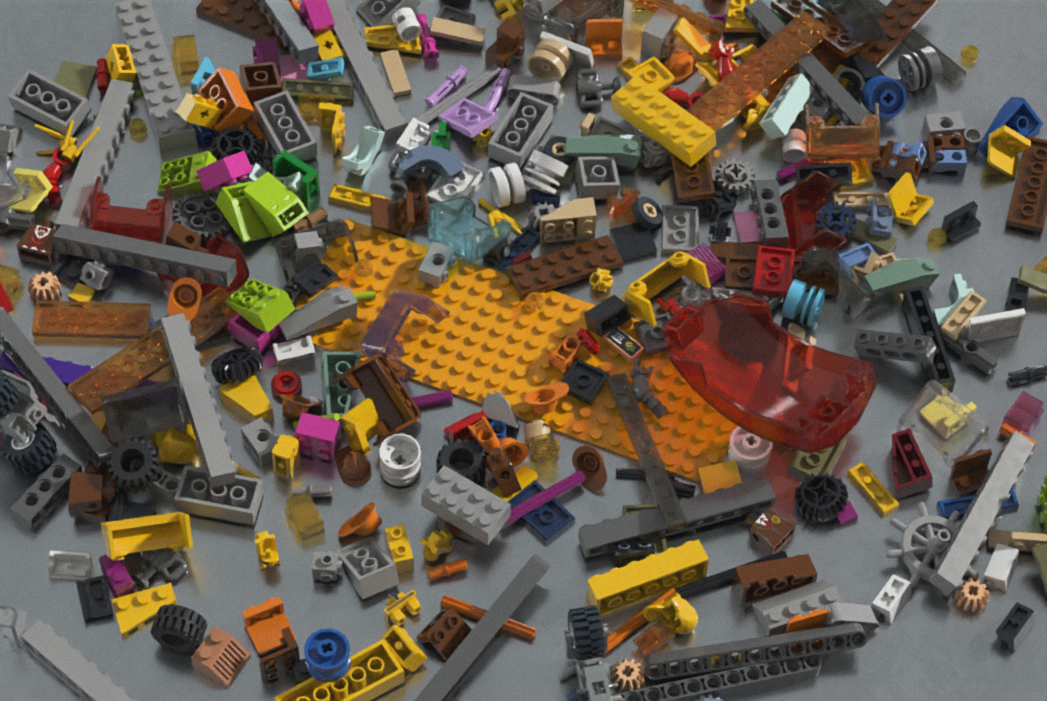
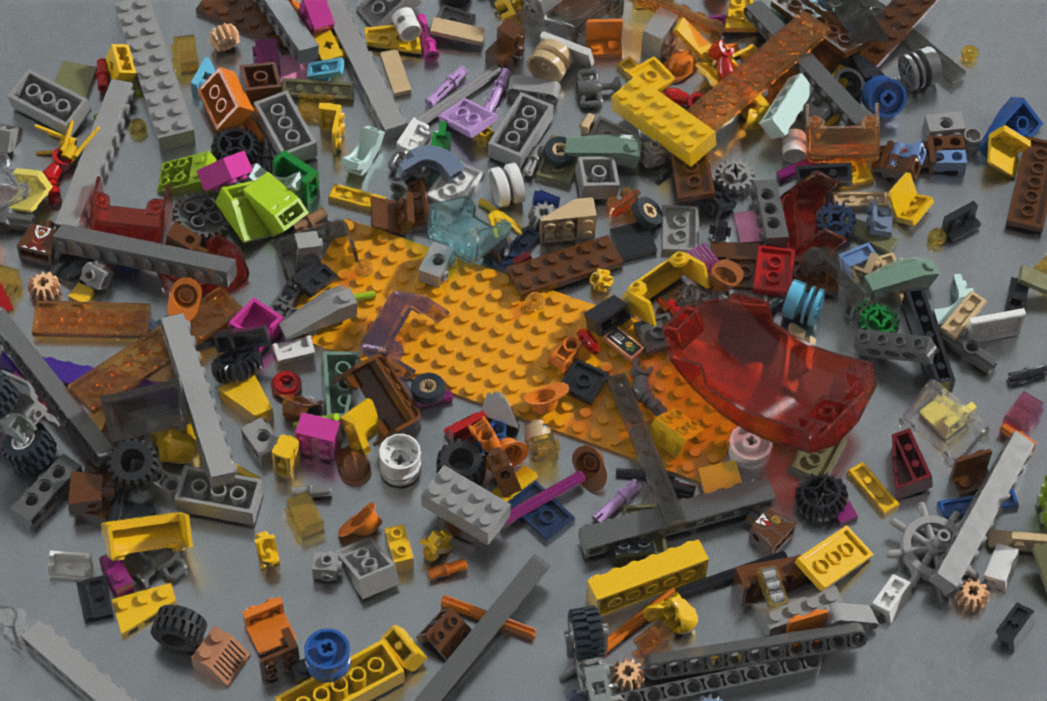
(199, 110): yellow brick -> none
(203, 134): clear blue cone -> none
(224, 37): none -> light nougat gear
(241, 338): none -> black slope
(261, 304): lime slope -> none
(399, 604): yellow hips -> none
(431, 381): none -> black bush
(544, 172): white wheel -> none
(622, 496): none -> lavender pin
(674, 430): none -> yellow bracket
(725, 275): none -> dark orange piece
(772, 586): none -> tile
(833, 558): none -> yellow plate
(879, 319): none -> green gear

